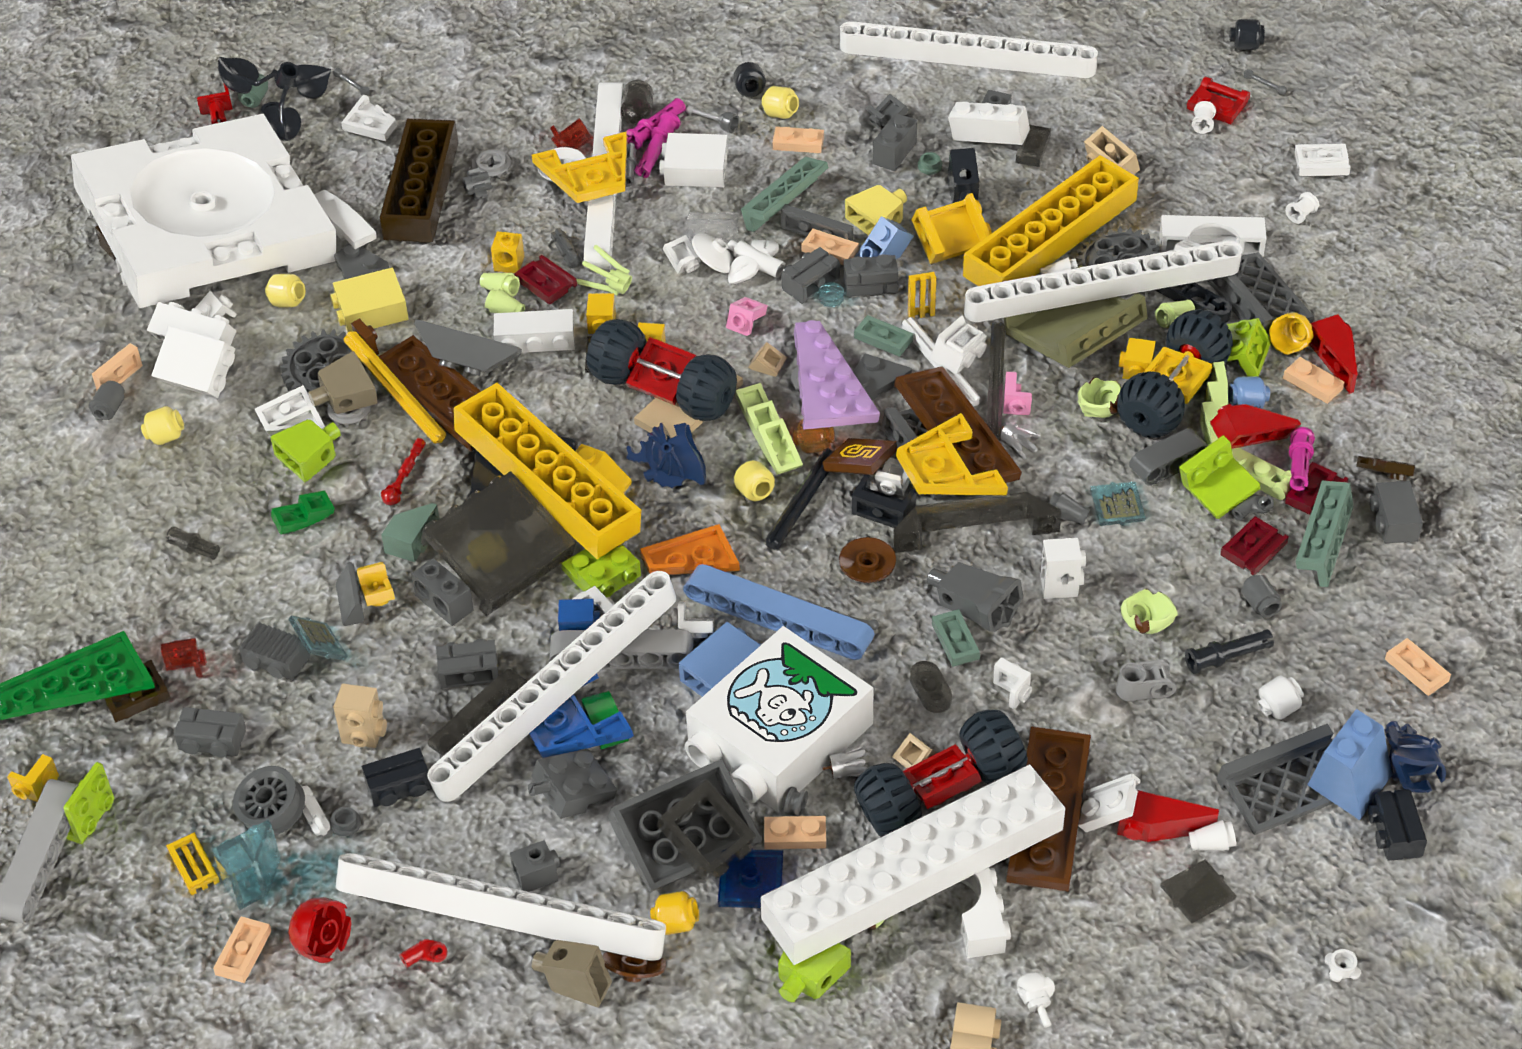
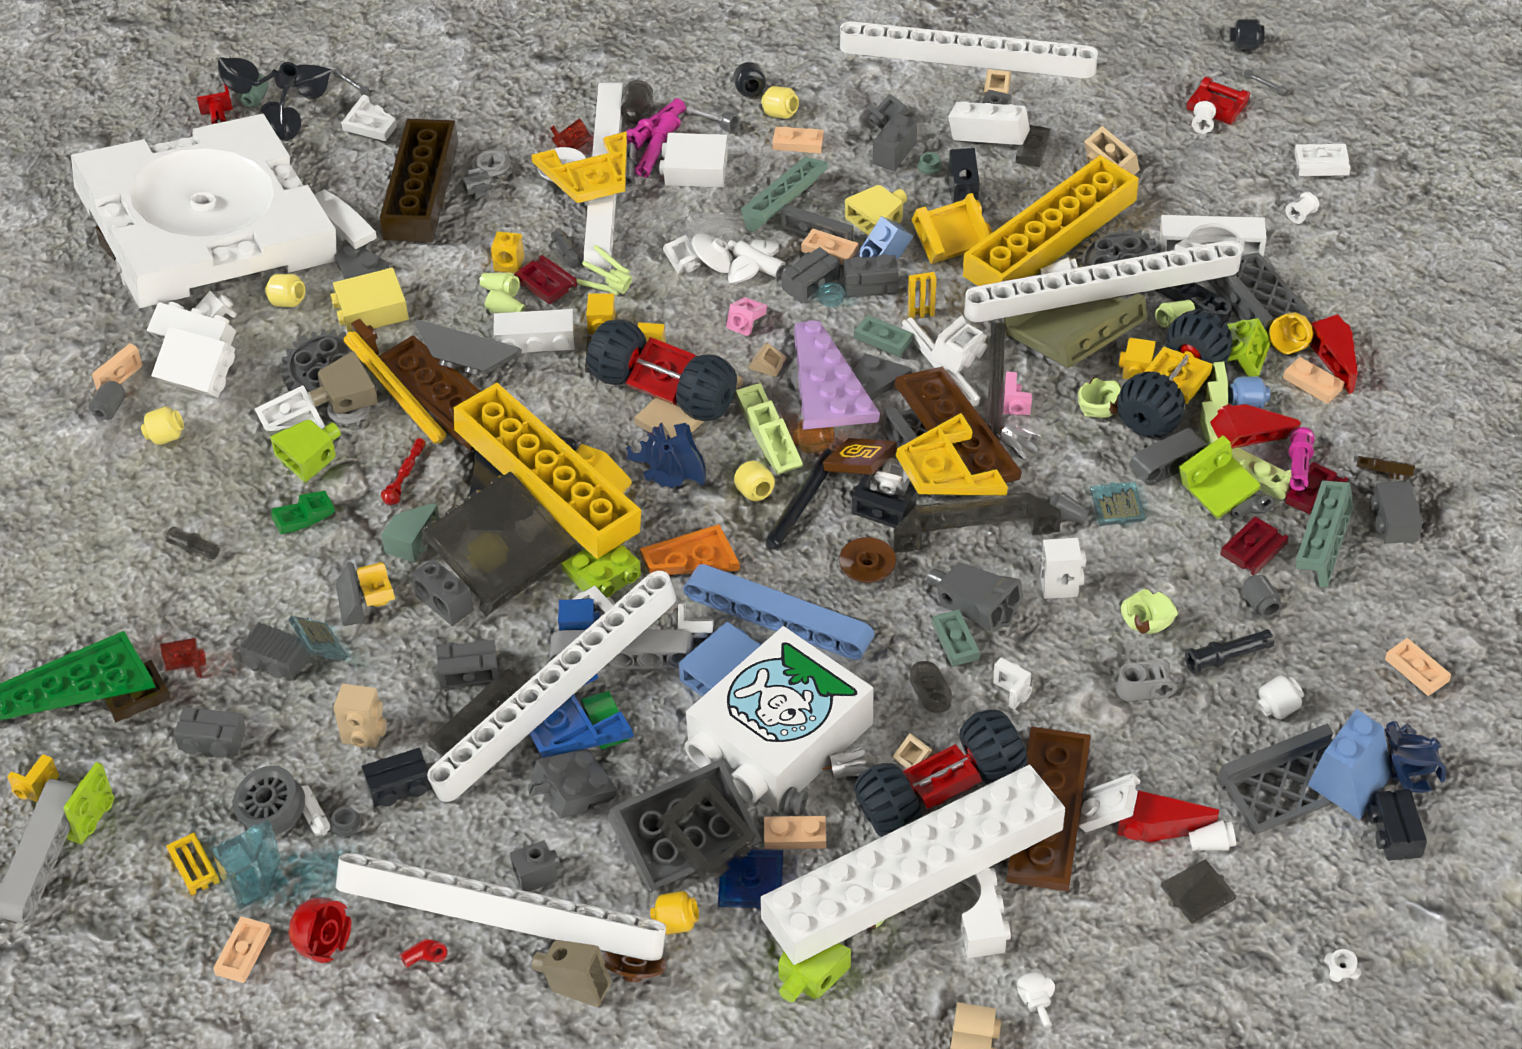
(998, 81): none -> tan slope

